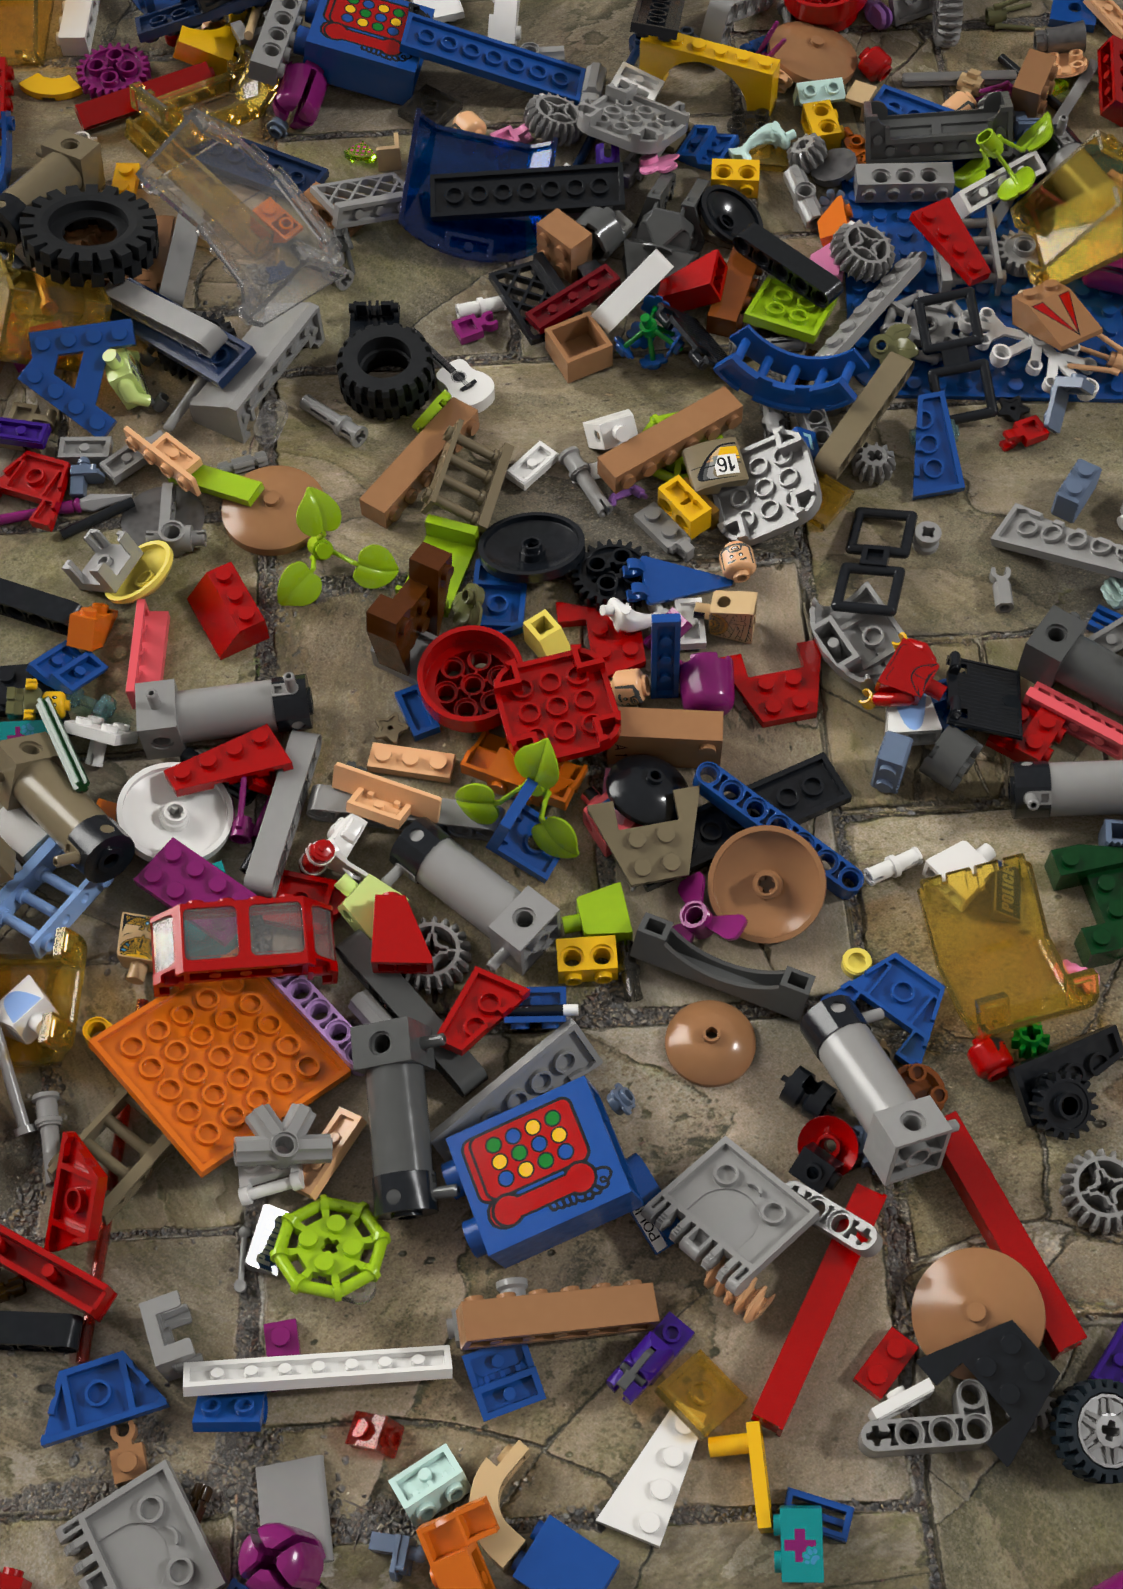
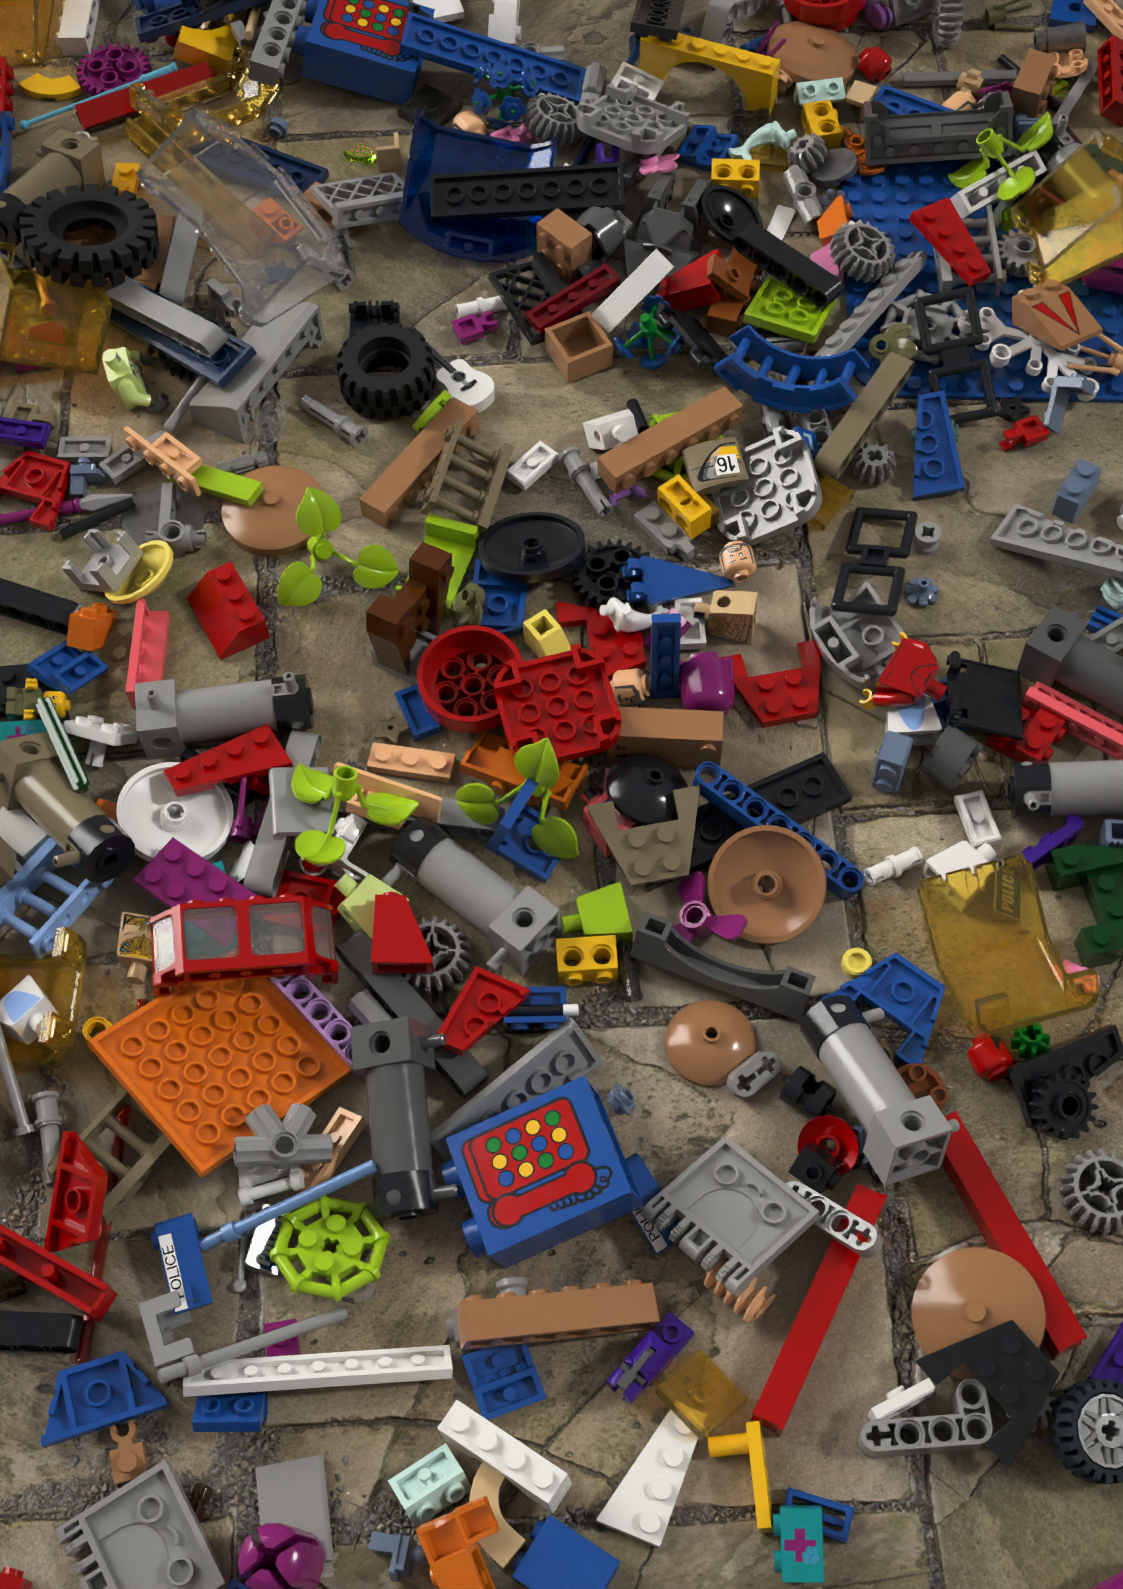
(91, 341): blue plate -> none
(102, 708): clear light blue bar -> none
(151, 75): none -> medium azure piece
(183, 1261): none -> blue door
(193, 1364): none -> light grey bar
(221, 296): none -> light grey plate
(232, 1231): none -> medium blue bar
(241, 864): none -> white sticker
(288, 813): none -> light grey piece
(299, 96): magenta cylinder -> none
(314, 786): none -> lime plant
(375, 1434): clear red bracket -> none
(501, 78): none -> blue plant
(508, 1456): none -> white arch
(640, 420): none -> black piece
(728, 277): none -> dark orange plate
(757, 1079): none -> light grey beam
(781, 221): none -> white sticker
(885, 1364): red plate -> none
(903, 182): light grey brick -> none
(921, 592): none -> sand blue plant
(977, 819): none -> white plate
(1002, 591): light grey bar -> none
(1007, 221): none -> clear neon green tile
(1061, 838): none -> dark purple plate

